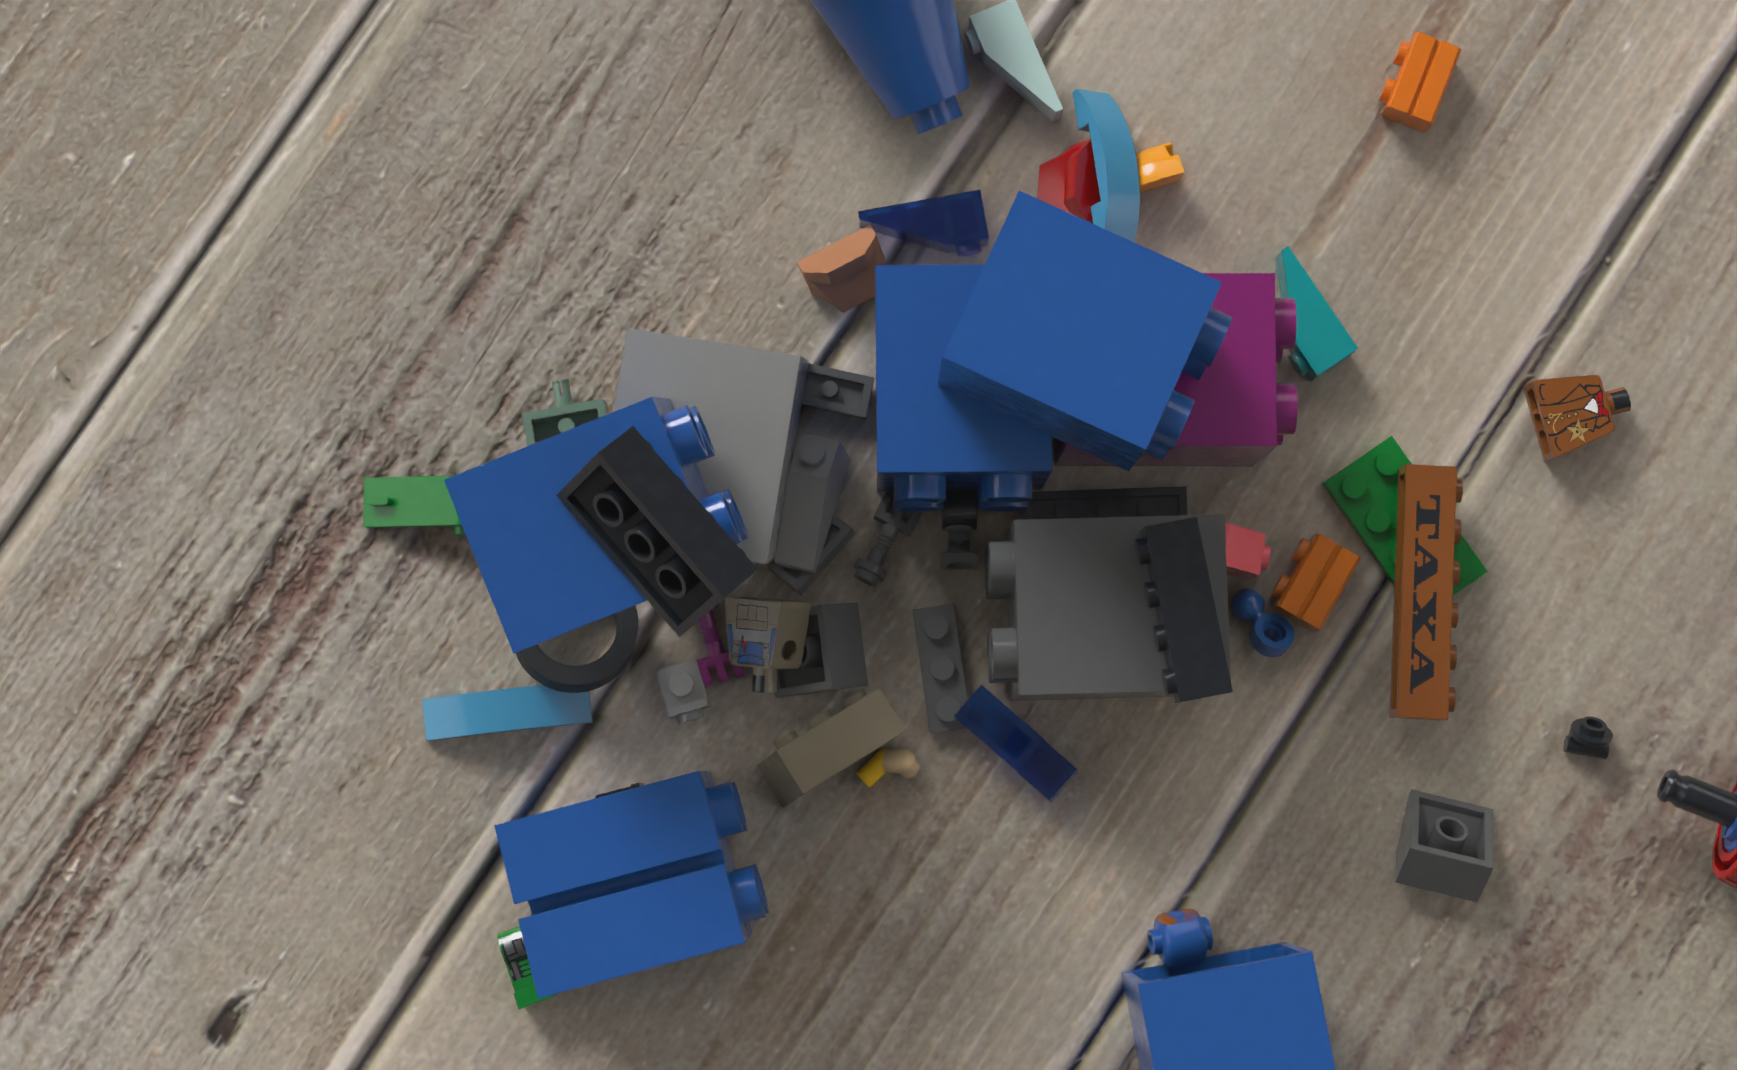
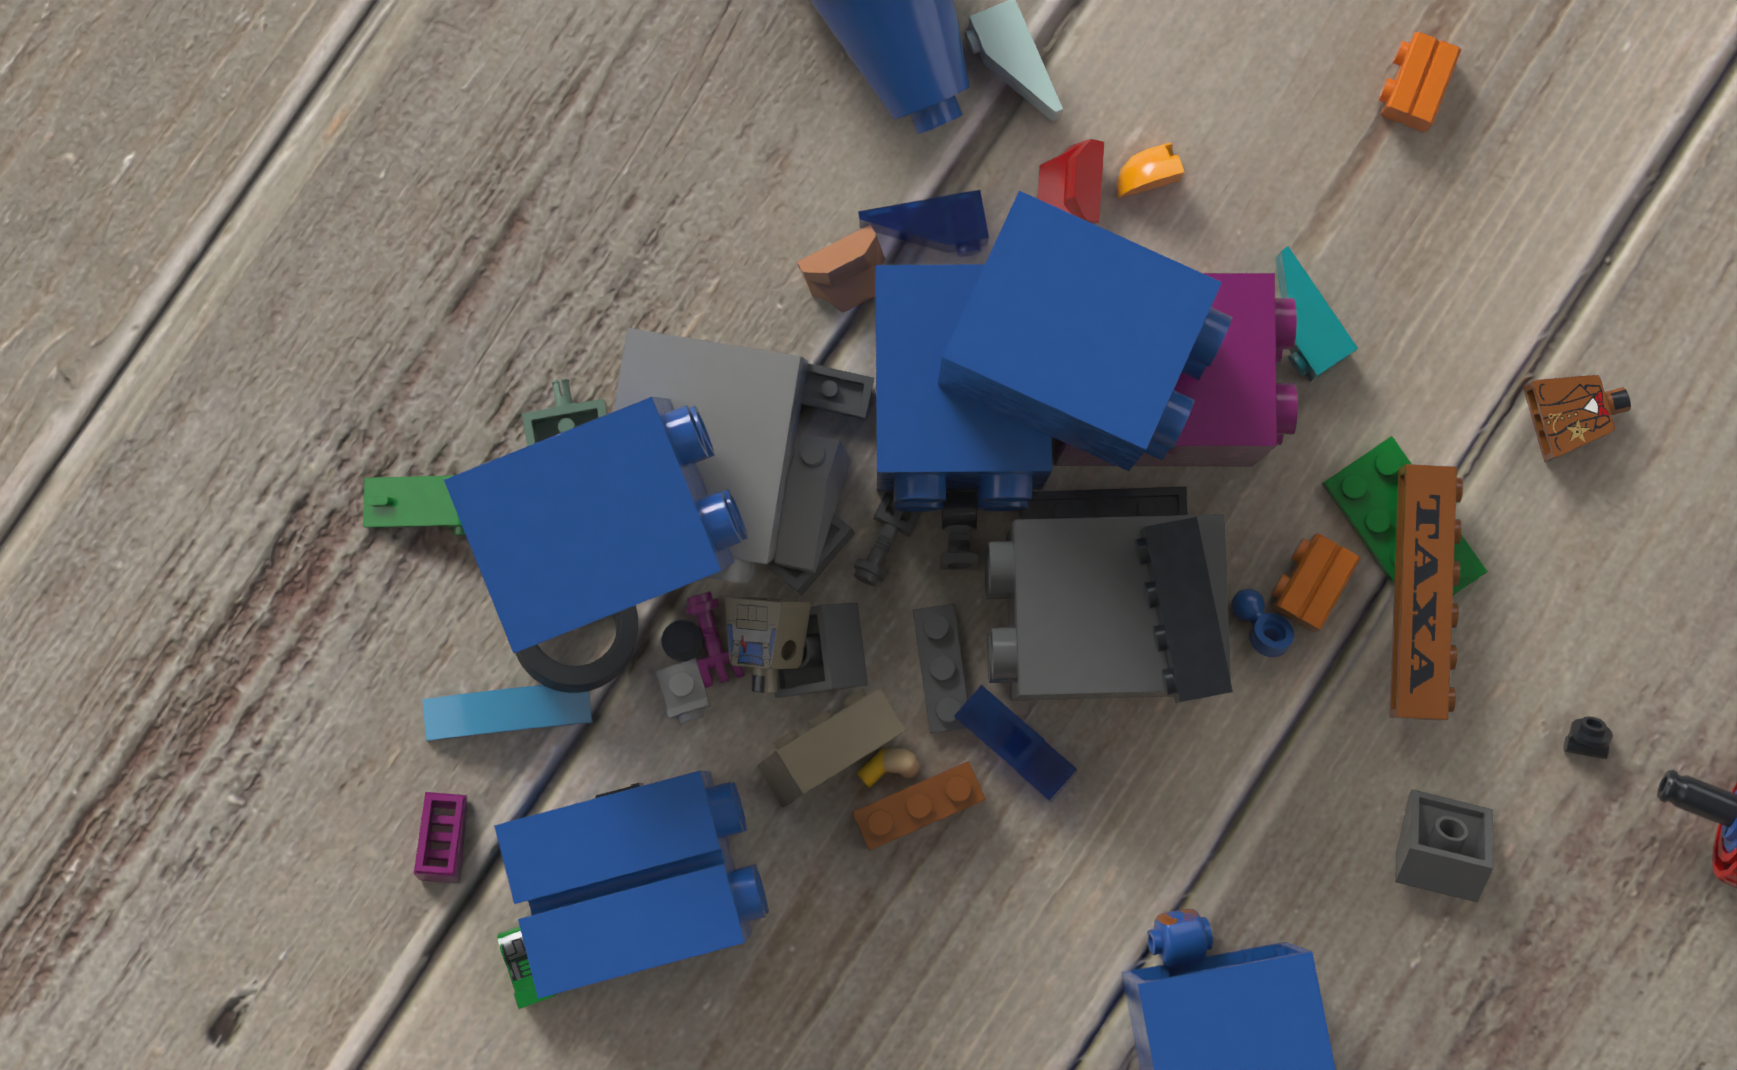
(455, 855): none -> magenta slope
(656, 531): black slope -> none
(682, 640): none -> black plate
(919, 805): none -> dark orange brick
(1113, 160): dark azure slope -> none
(1245, 551): coral slope -> none

